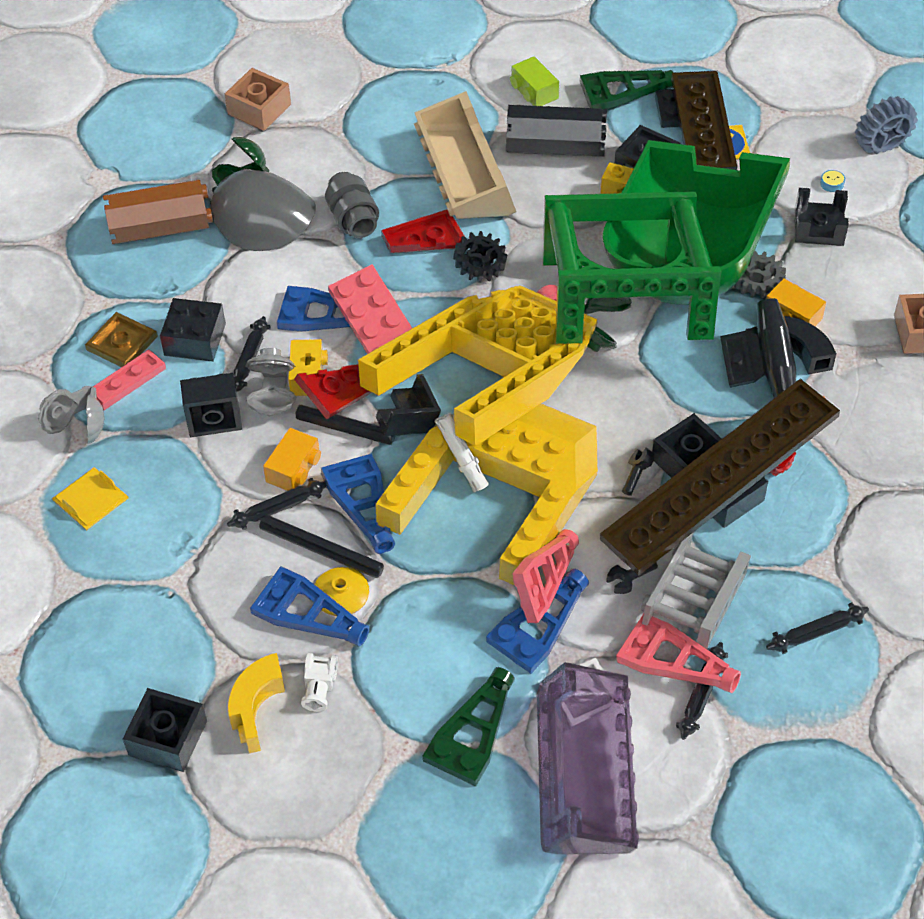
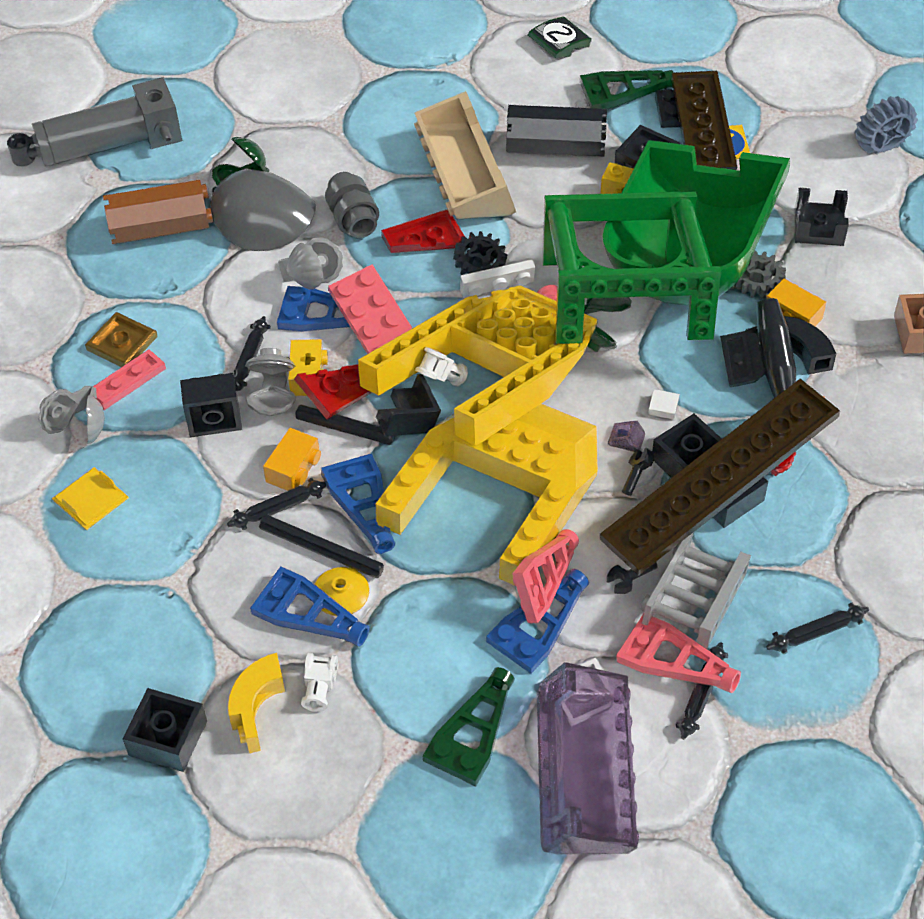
(144, 116): none -> dark grey piece
(192, 329): black brick -> none
(257, 99): nougat brick -> none
(305, 266): none -> light grey animal
(442, 368): none -> white connector
(467, 462): white pin -> none
(497, 278): none -> white plate
(534, 82): lime brick -> none
(559, 37): none -> slope
(627, 436): none -> clear purple slope
(663, 404): none -> white tile
(832, 180): tile -> none

